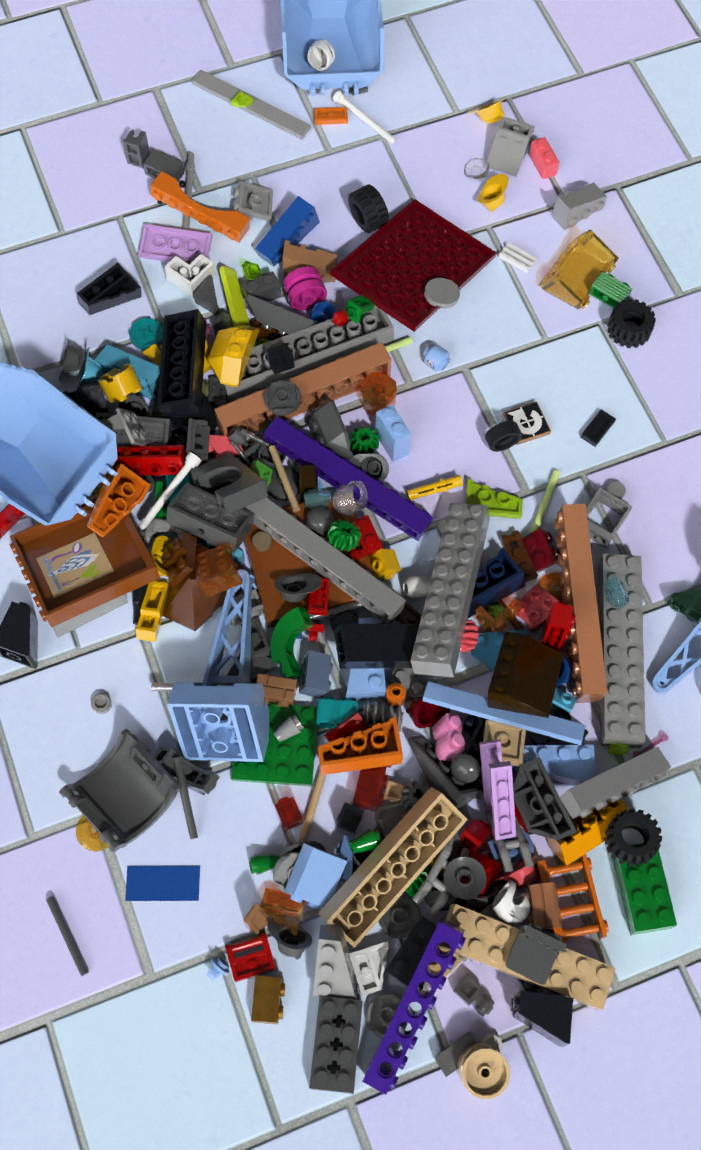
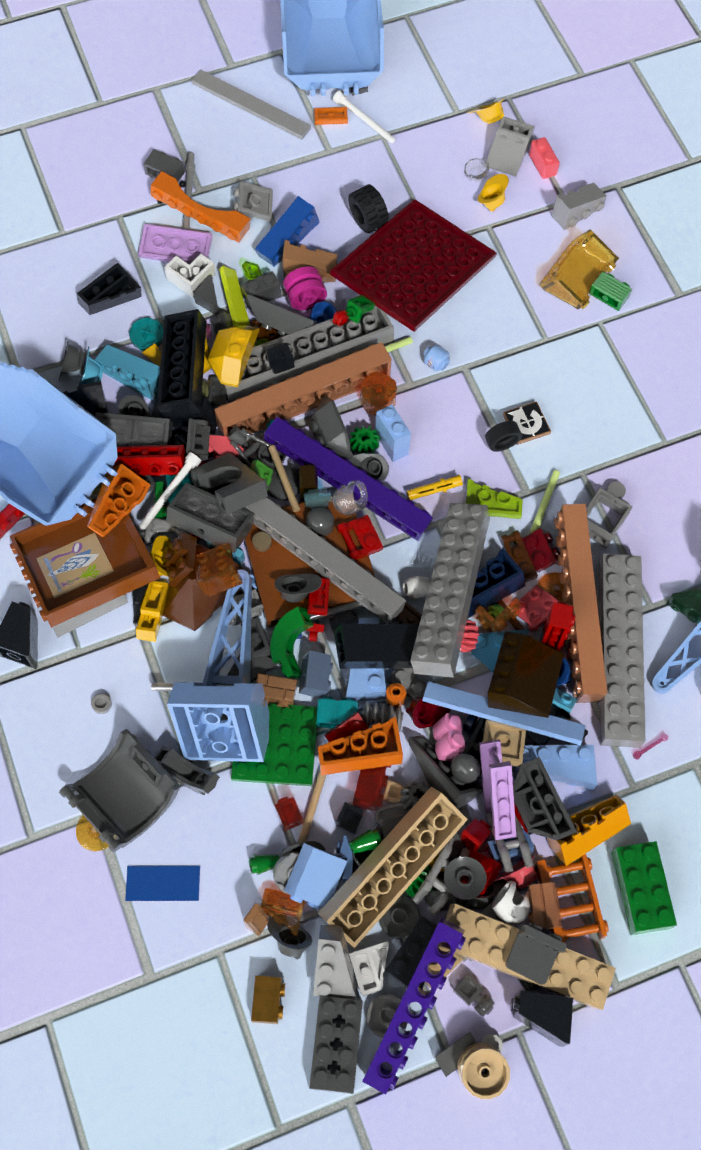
(67, 936): dark grey bar -> none
(119, 383): yellow brick -> none
(129, 421): light grey plate -> none
(136, 148): dark grey hinge -> none
(185, 798): dark grey bar -> none
(219, 967): light blue plate -> none
(242, 100): lime tile -> none
(252, 964): red plate -> none
(282, 397): dark grey tile -> none
(288, 728): light grey cone -> none
(321, 54): white helmet -> none
(344, 535): green gear -> none
(385, 564): yellow brick -> none
(442, 293): light grey tile -> none
(519, 255): white tile -> none
(598, 428): black tile -> none
(614, 783): light grey brick -> none
(616, 593): clear light blue brick -> none
(618, 749): clear neon green tile -> none
(634, 312): black tyre -> none
(644, 826): black tyre -> none

